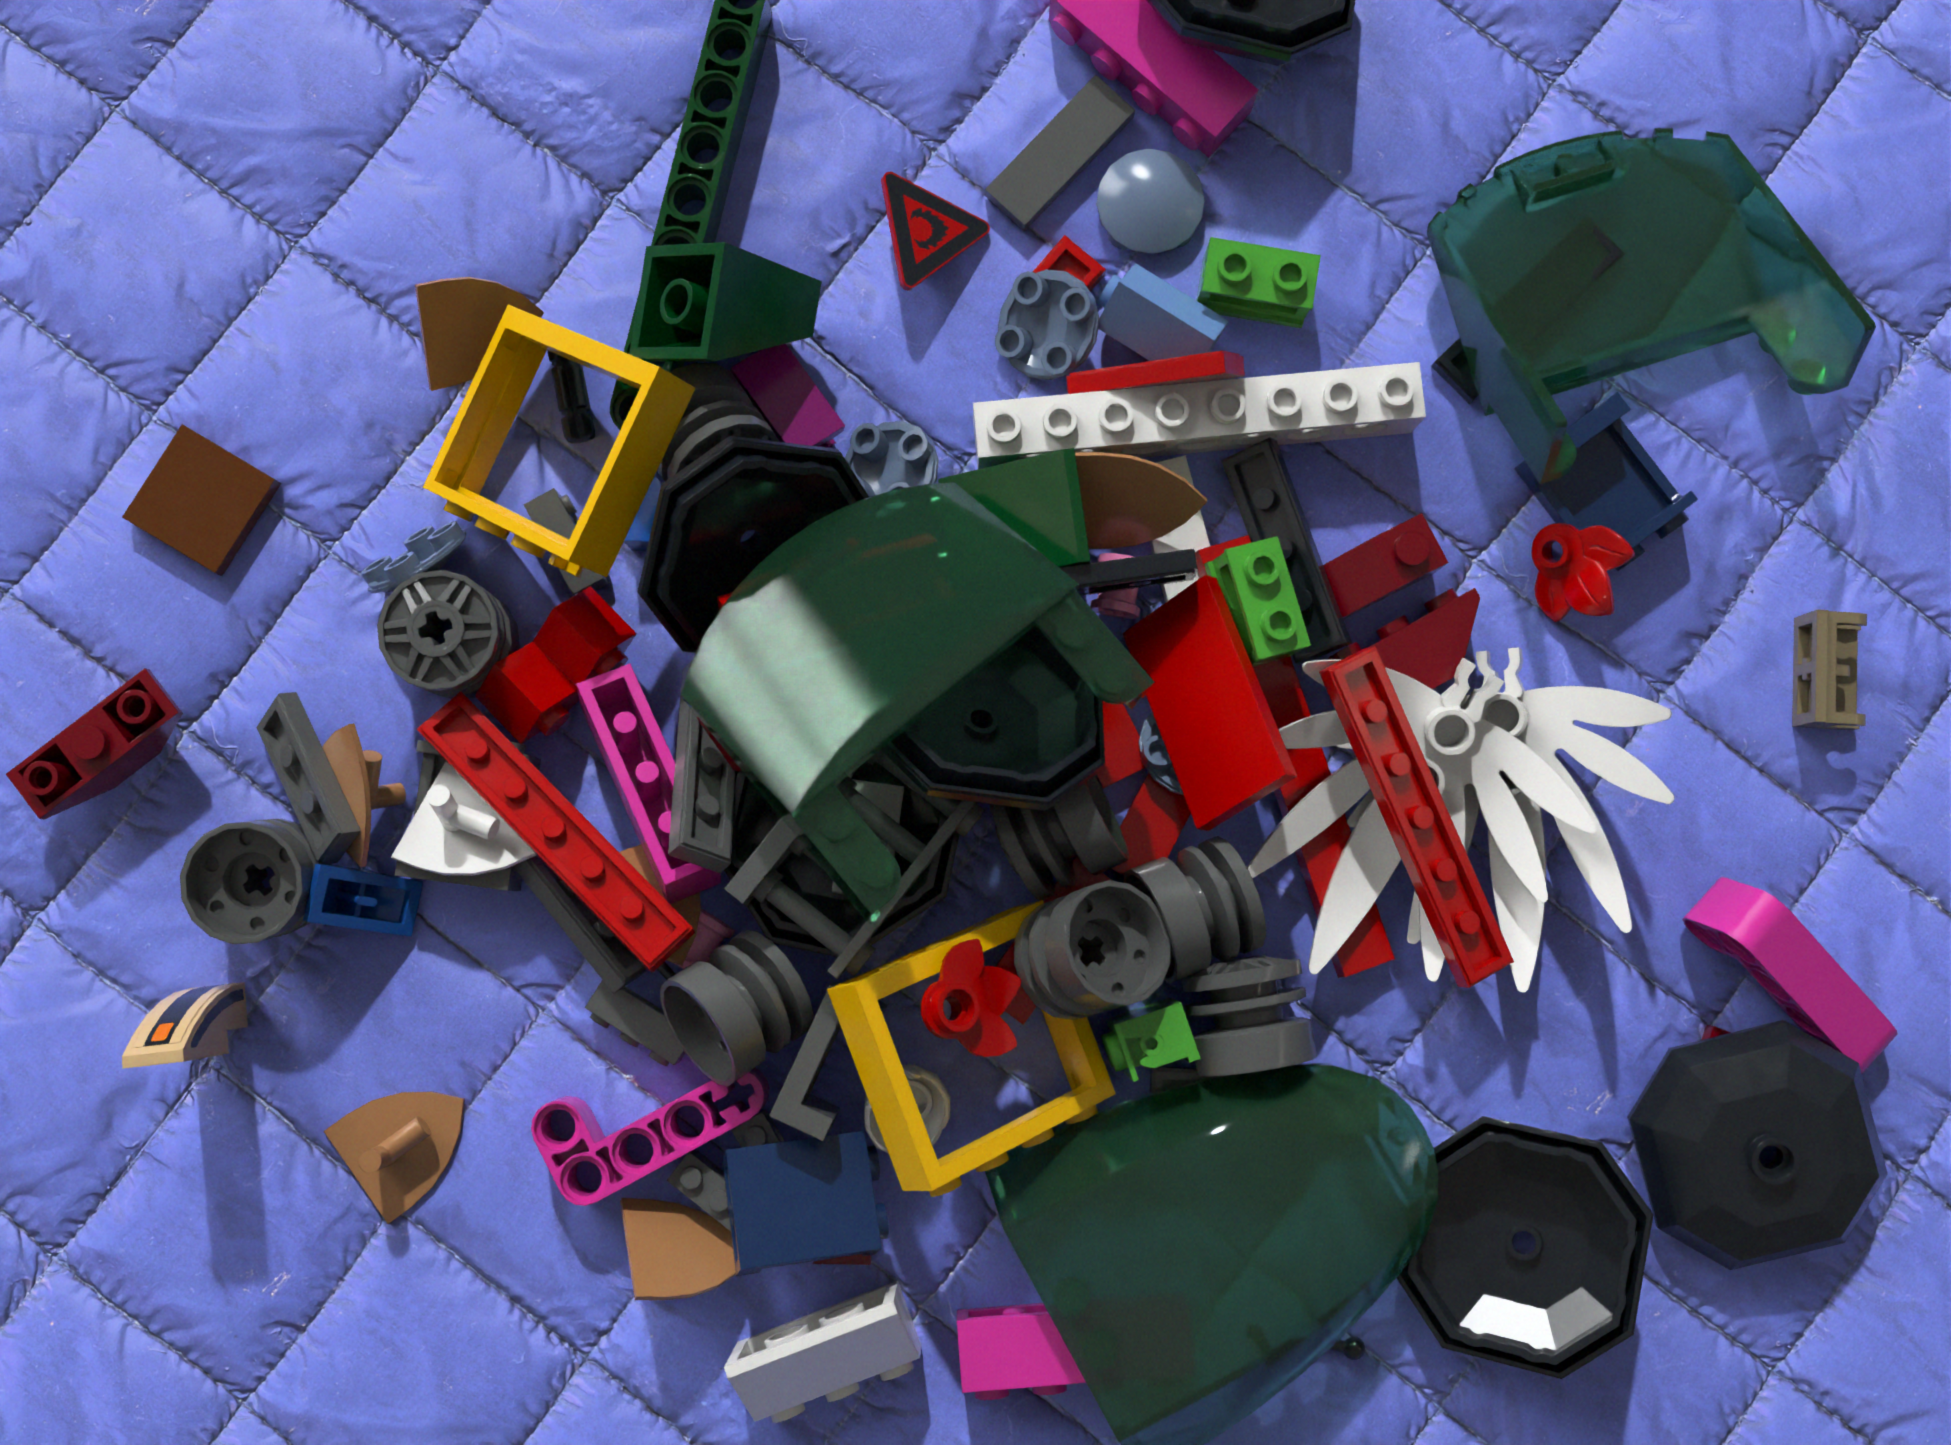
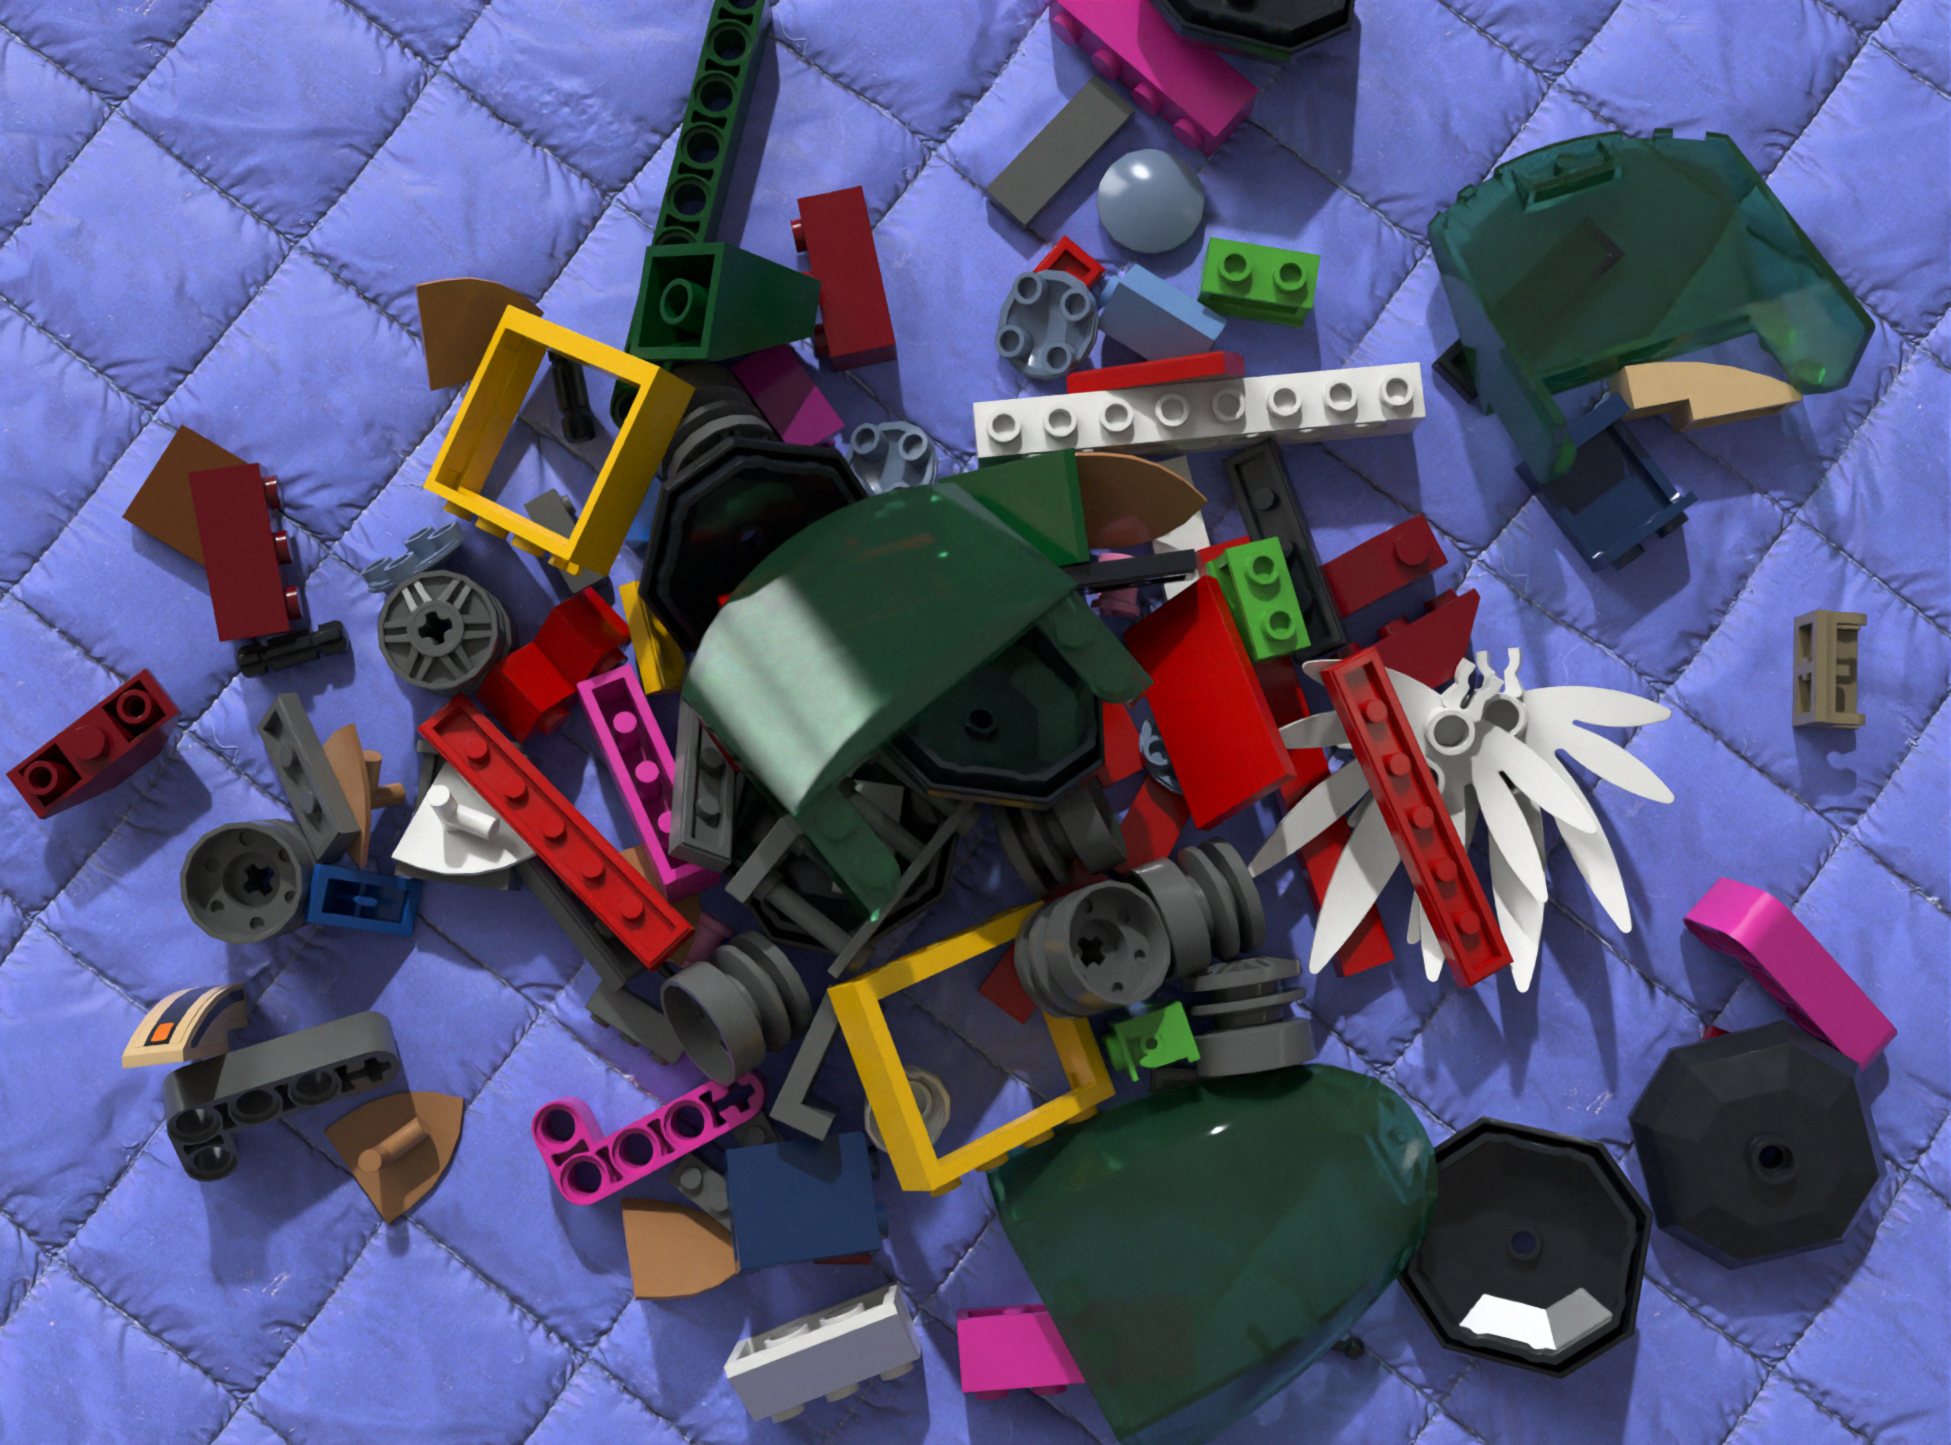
(245, 552): none -> dark red brick
(272, 1081): none -> dark grey beam
(293, 649): none -> black axle
(655, 650): none -> yellow tile
(852, 294): none -> dark red brick
(925, 229): black piece -> none
(976, 1000): red plate -> none
(1581, 573): red plate -> none
(1700, 393): none -> tan slope

